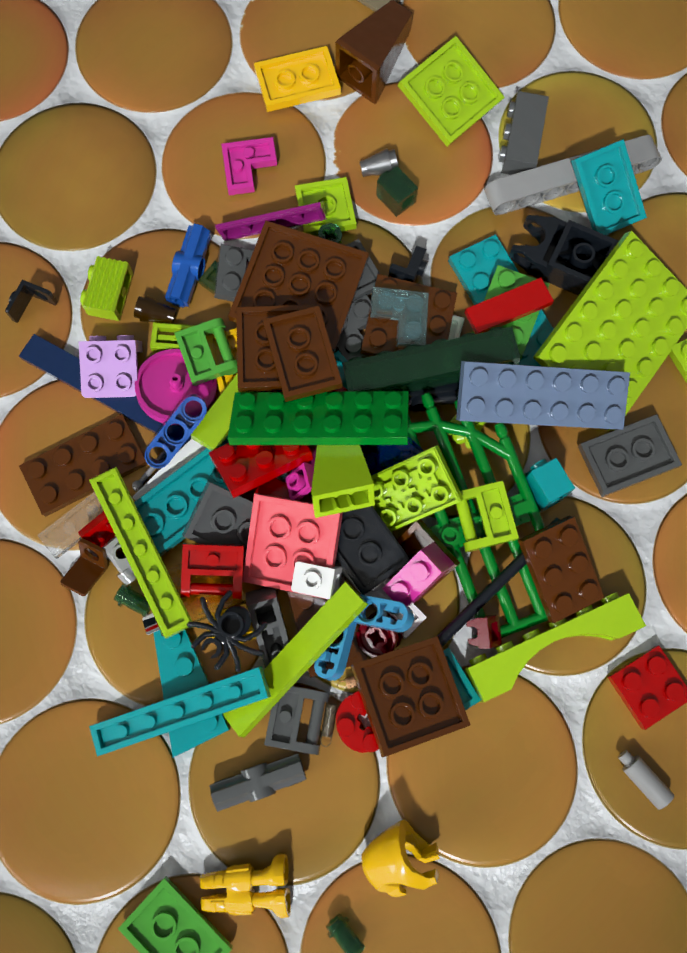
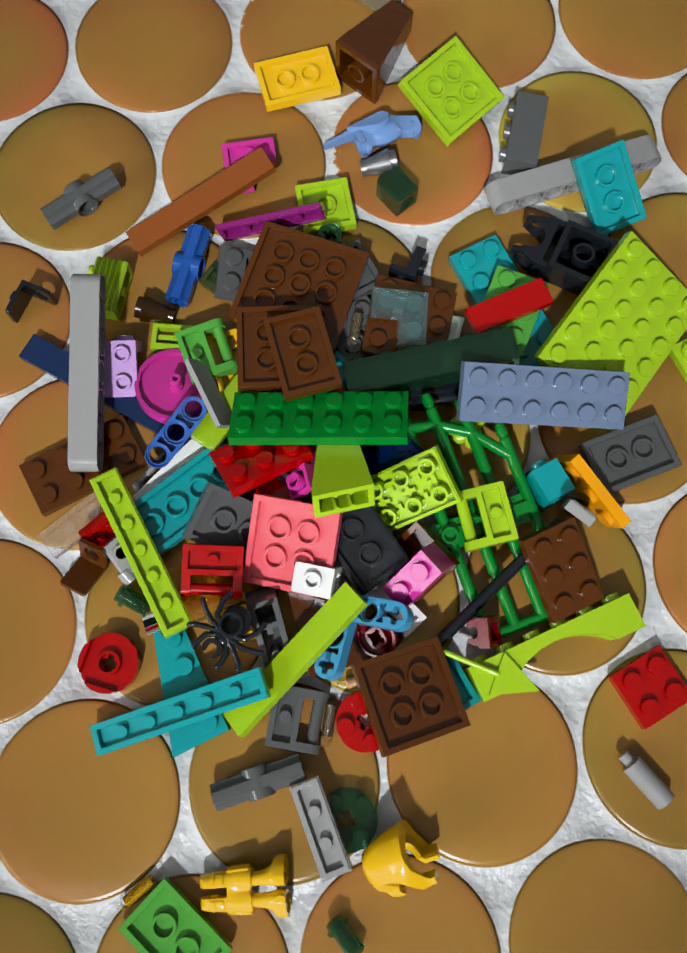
(80, 198): none -> dark grey piece
(86, 373): none -> light grey beam
(93, 671): none -> red plate
(139, 891): none -> yellow piece
(201, 201): none -> dark orange tile
(209, 393): none -> light grey piece
(321, 828): none -> light grey tile
(355, 327): none -> dark tan piece
(362, 809): none -> clear green plate
(378, 131): none -> medium blue animal
(507, 679): none -> lime piece
(578, 511): none -> light grey tile
(592, 491): none -> light orange wing

